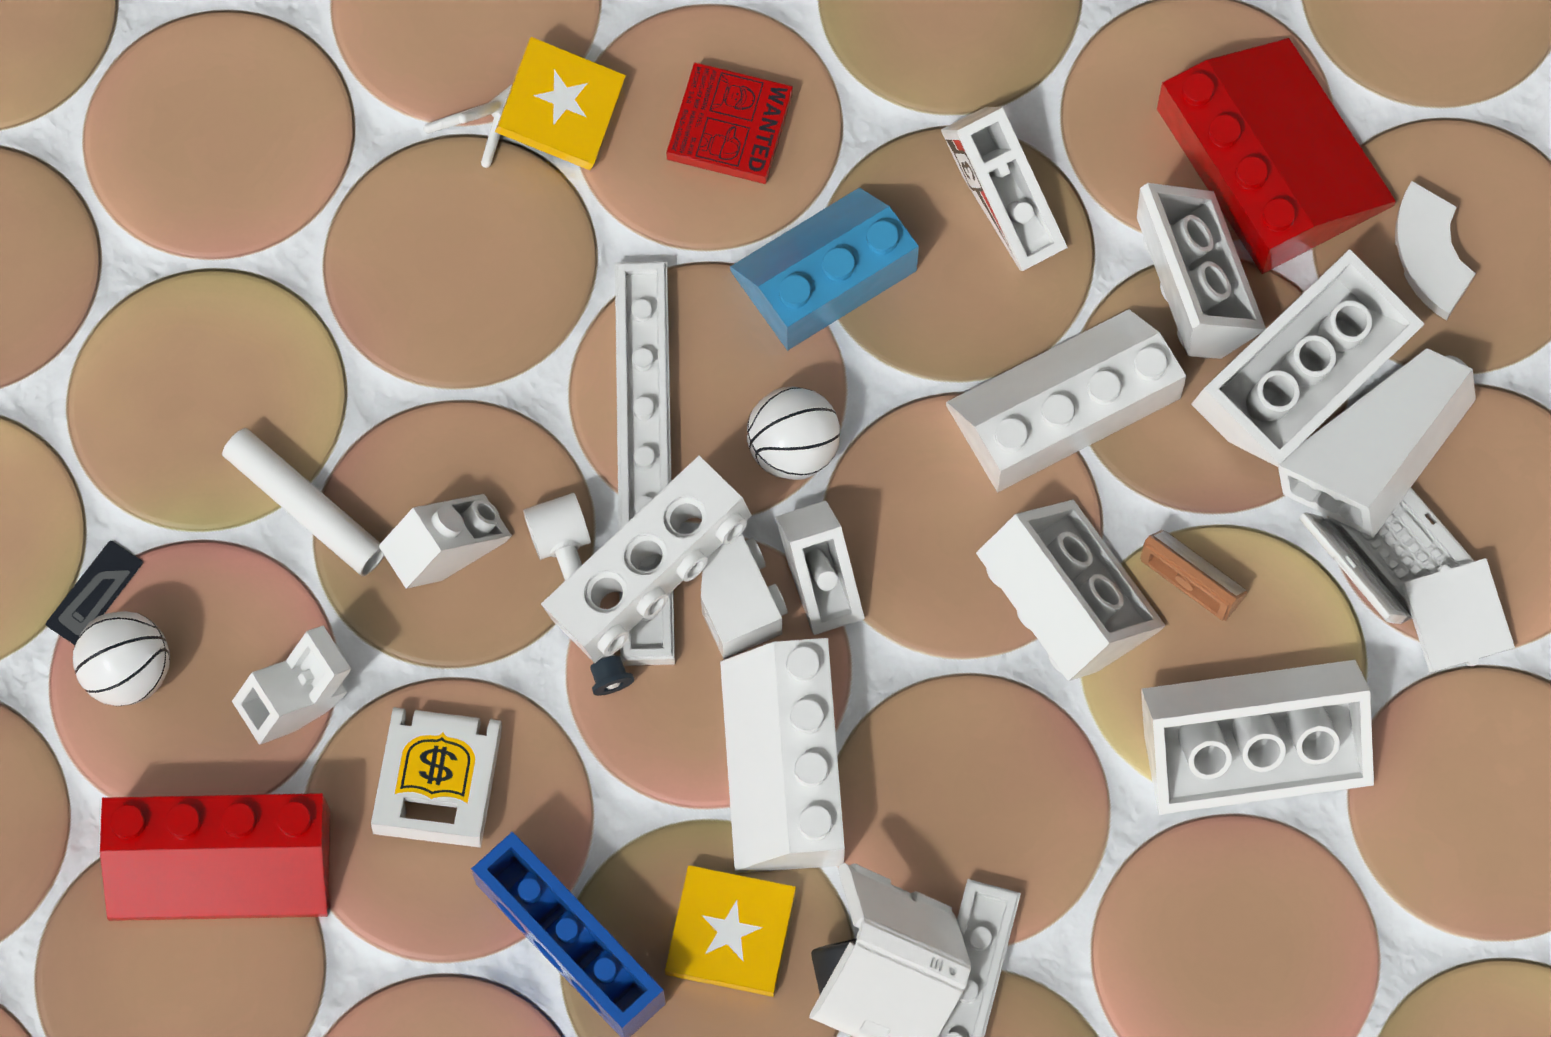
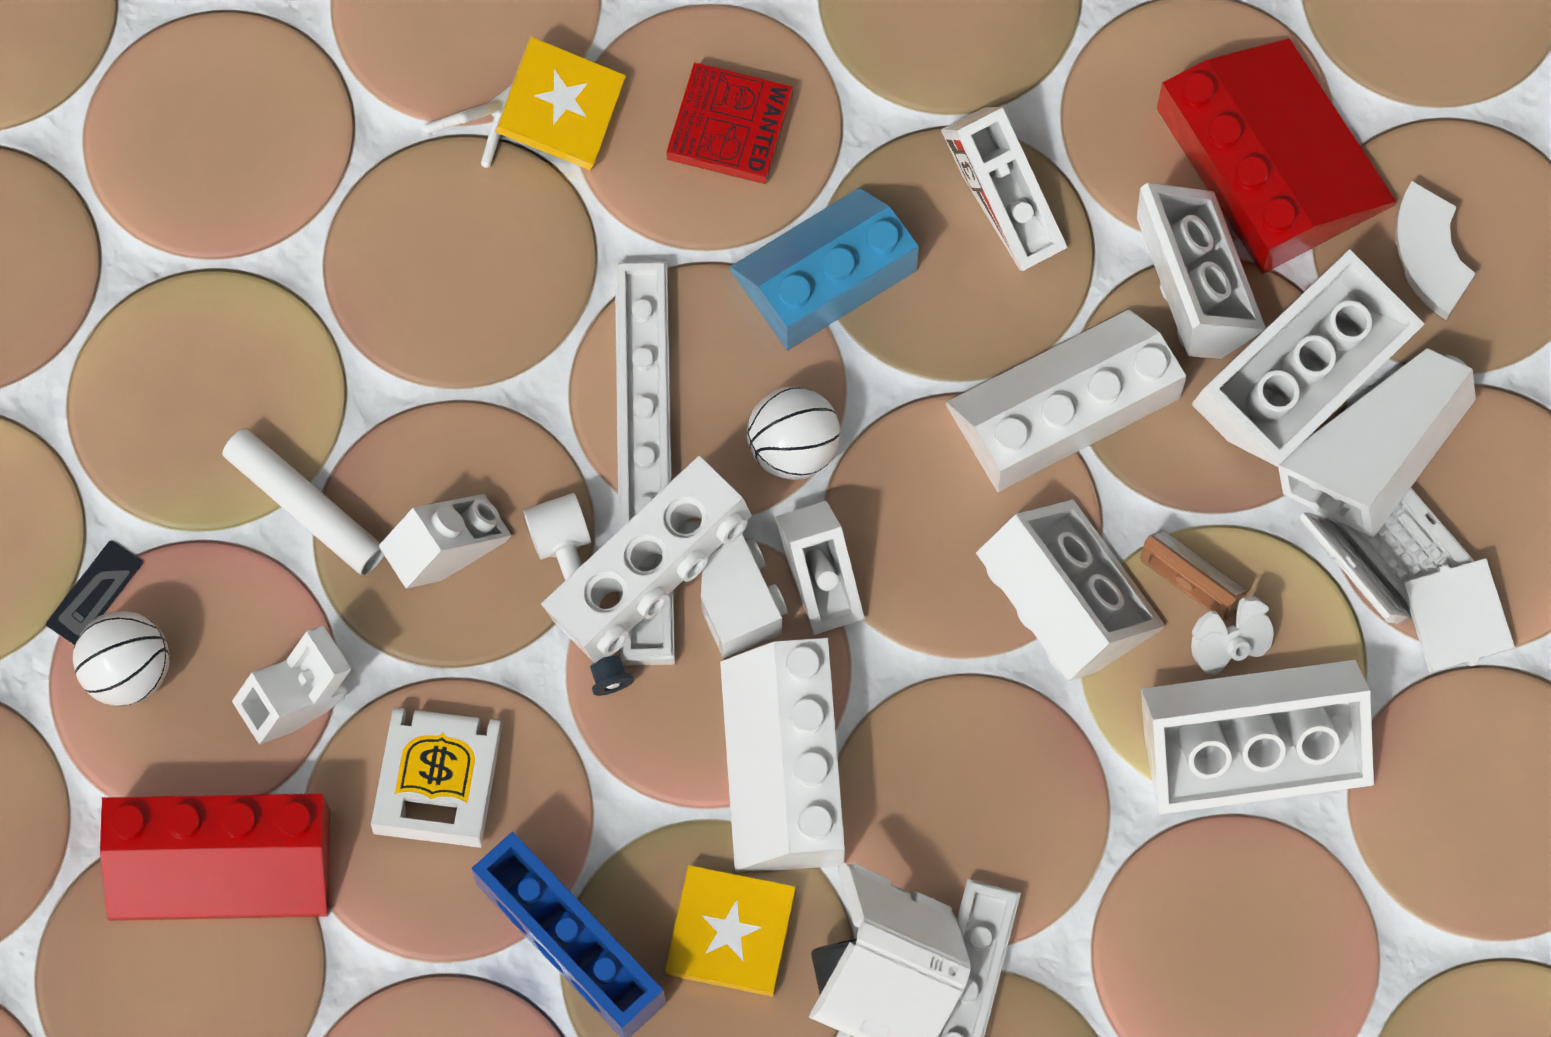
(1215, 644): none -> white piece

